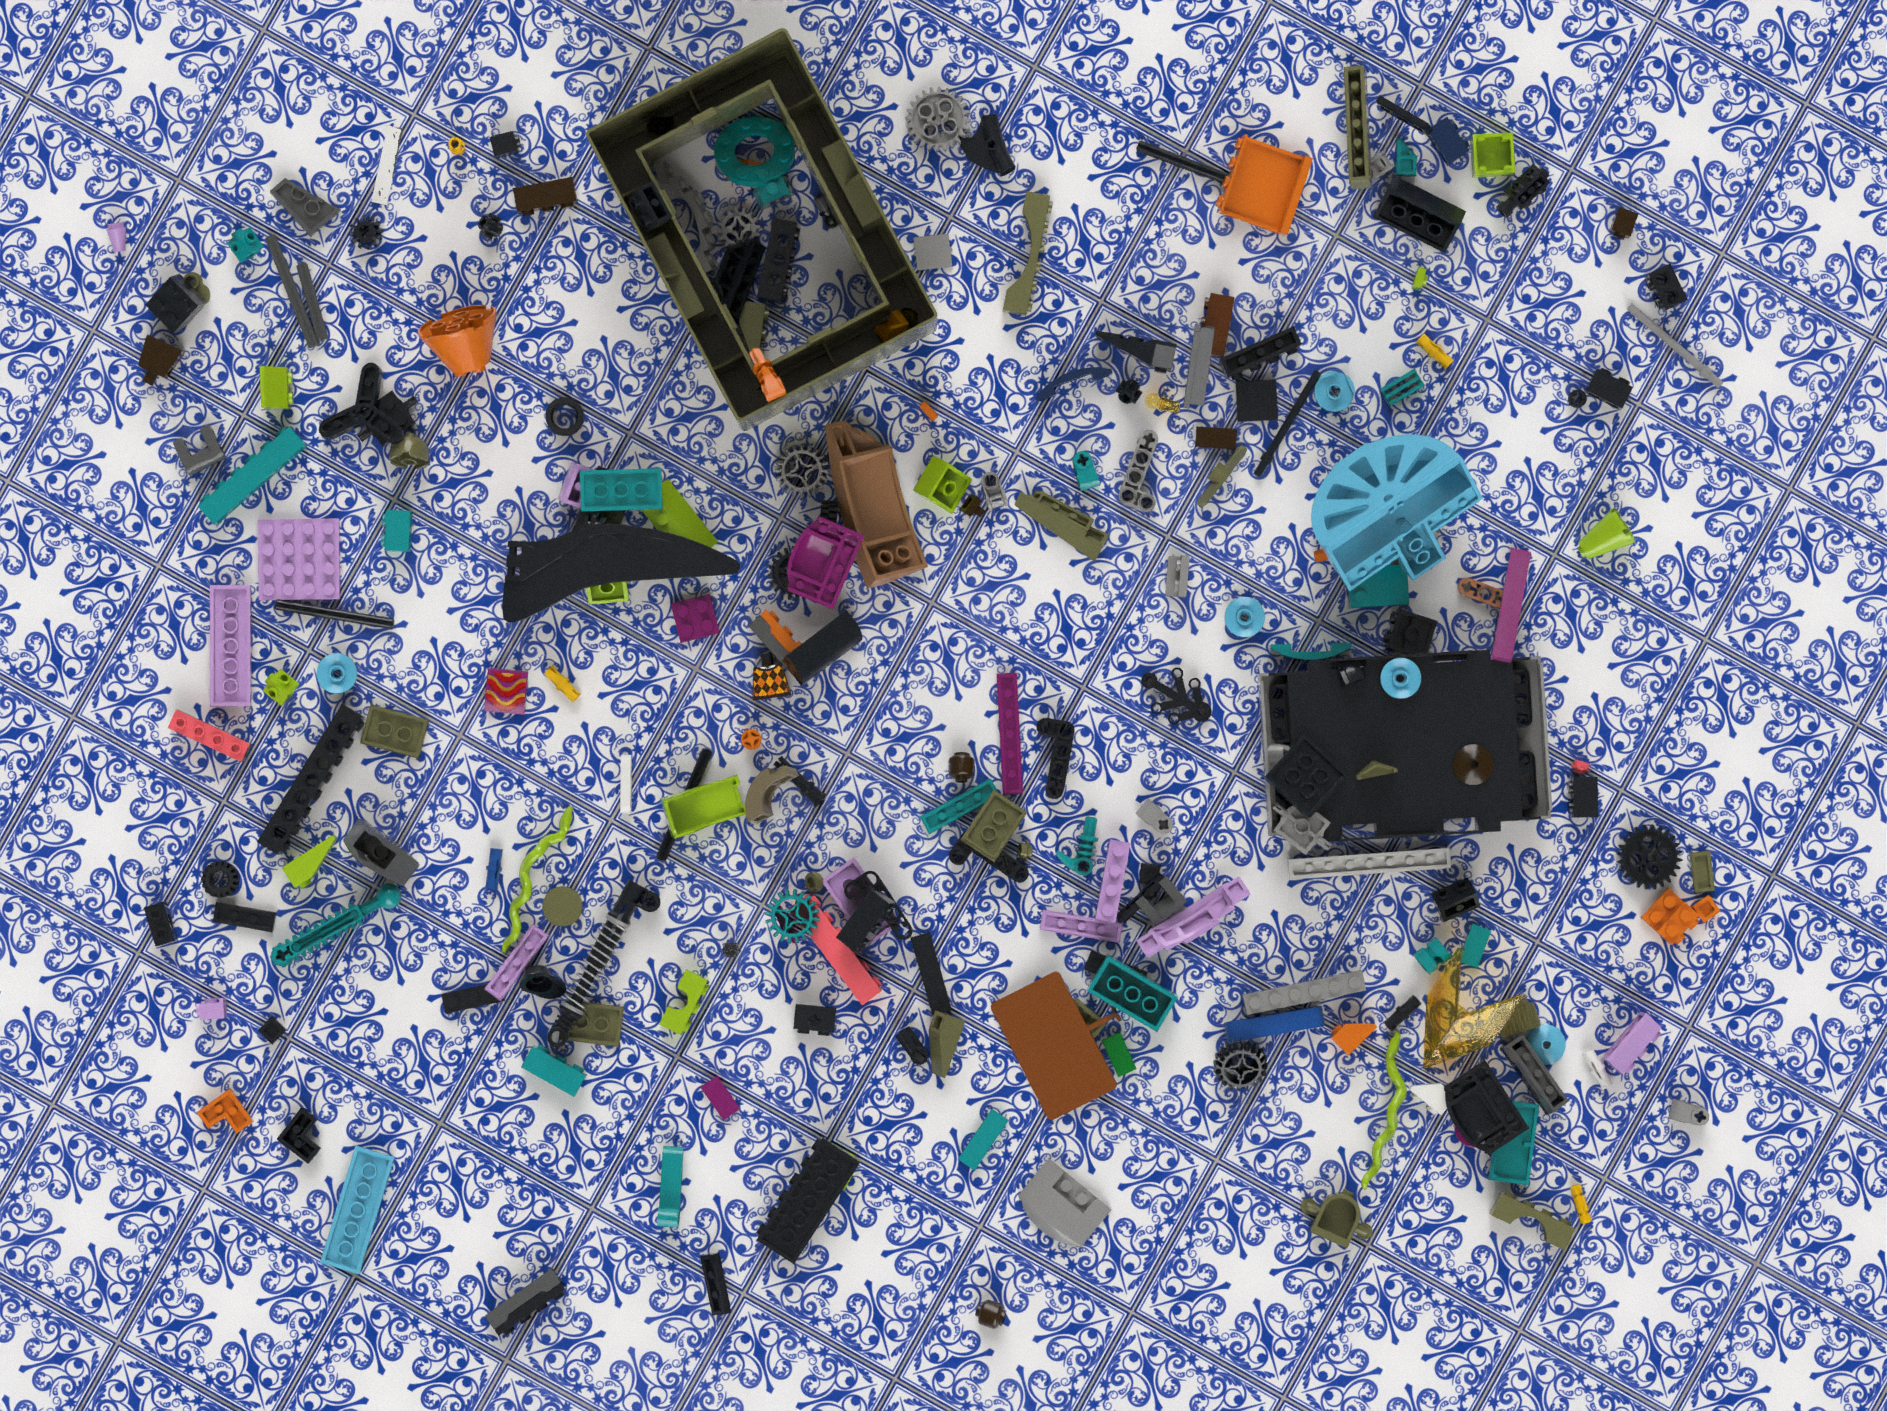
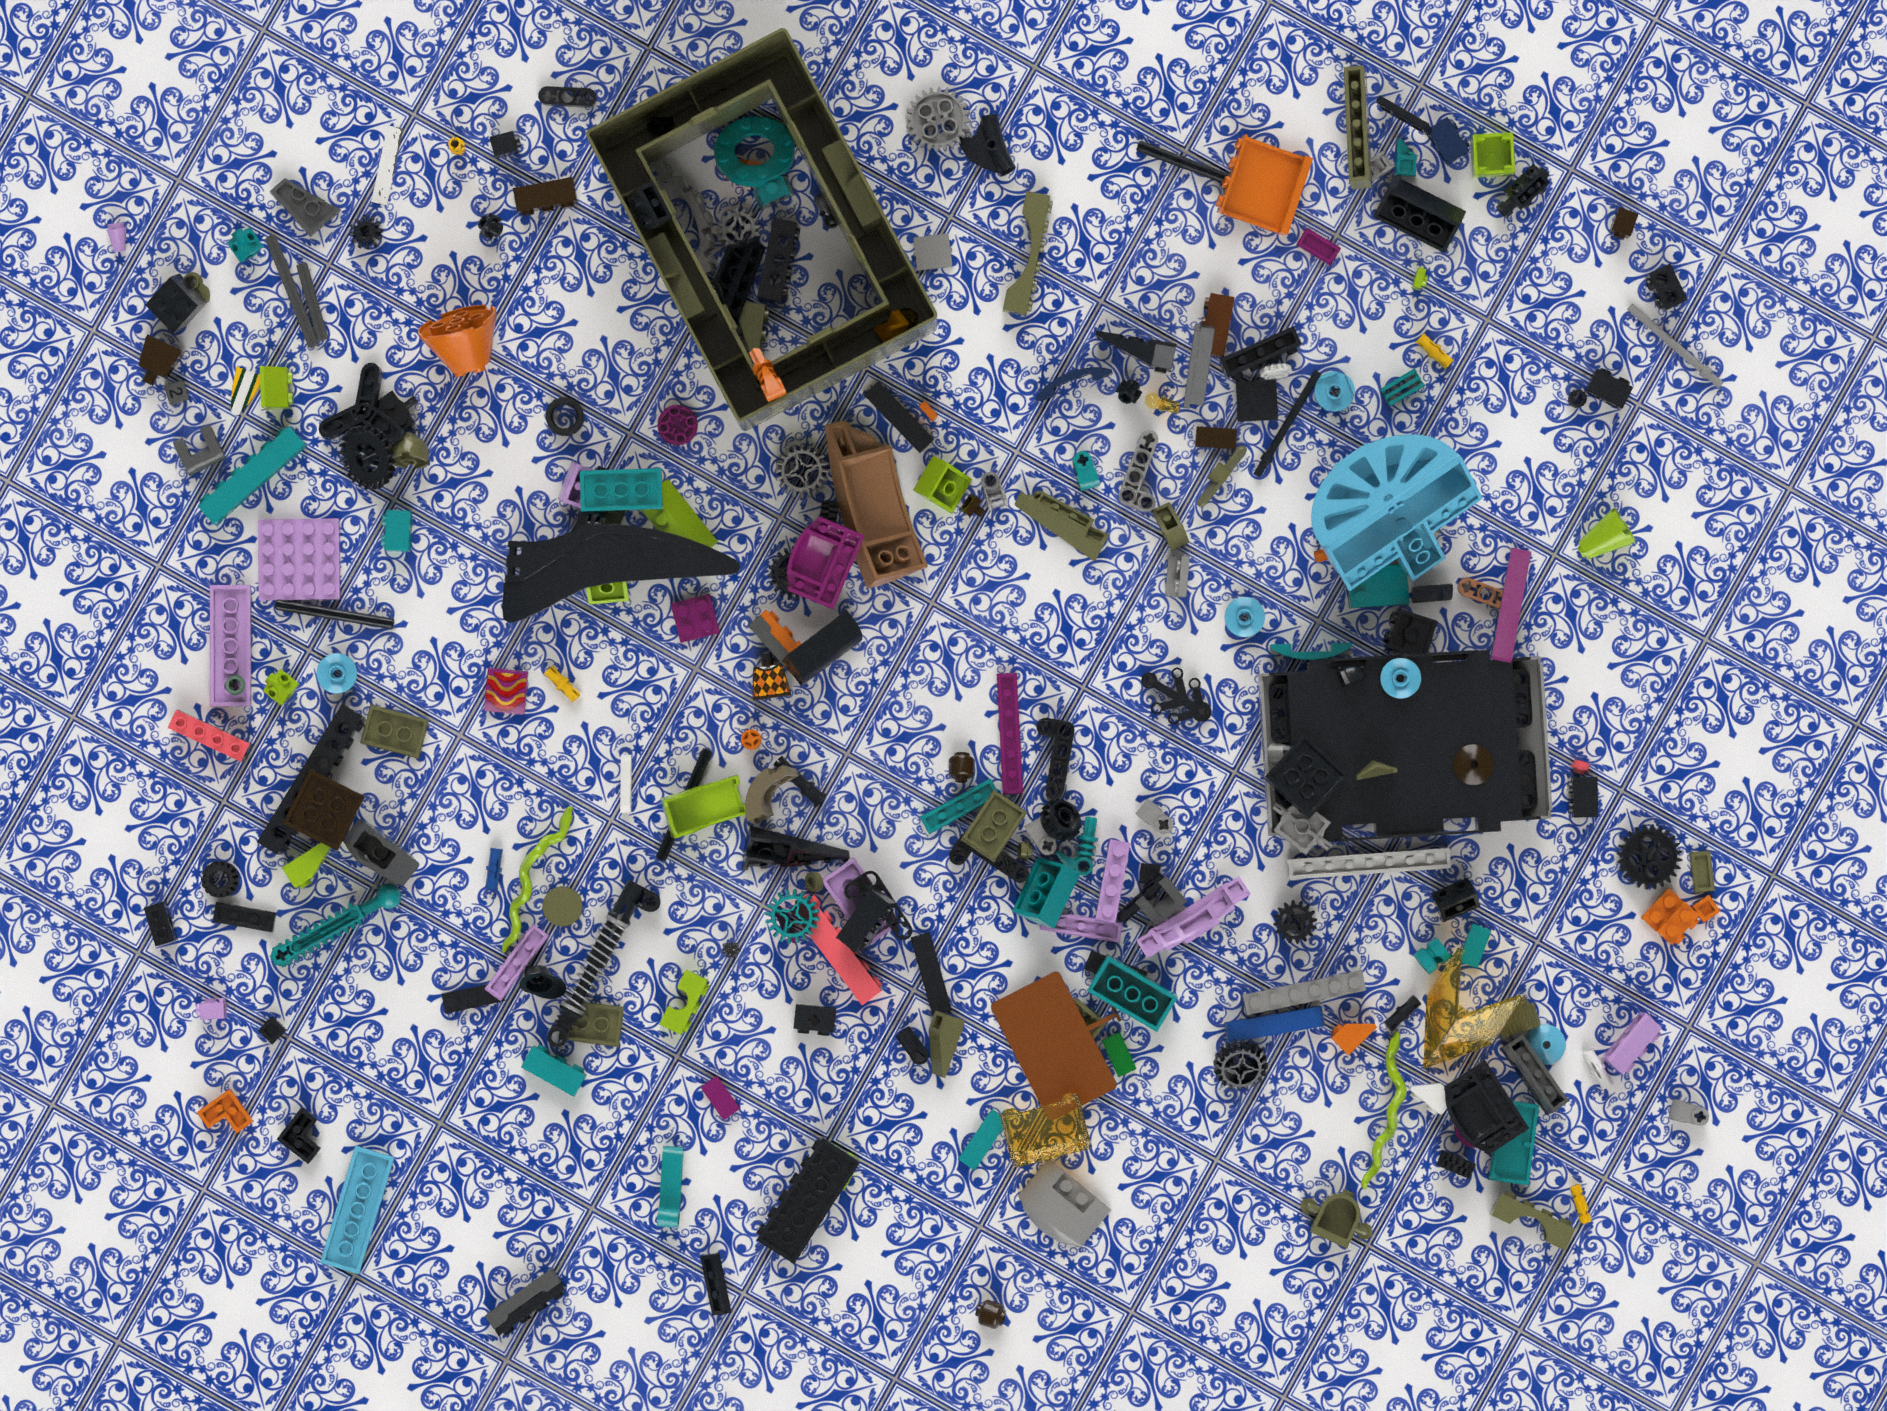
(176, 392): none -> dark grey tile
(230, 684): none -> sand green cone
(243, 389): none -> sticker
(324, 809): none -> dark brown plate
(362, 469): none -> black gear
(552, 101): none -> black beam
(677, 425): none -> magenta tile
(773, 848): none -> black wedge
(899, 417): none -> black tile
(1039, 836): none -> light grey piece
(1046, 892): none -> teal slope
(1046, 1131): none -> clear yellow windscreen
(1060, 820): none -> black gear
(1170, 526): none -> olive slope
(1275, 371): none -> white gear
(1303, 917): none -> black gear
(1318, 246): none -> magenta tile
(1432, 593): none -> black slope
(1456, 1164): none -> black tyre

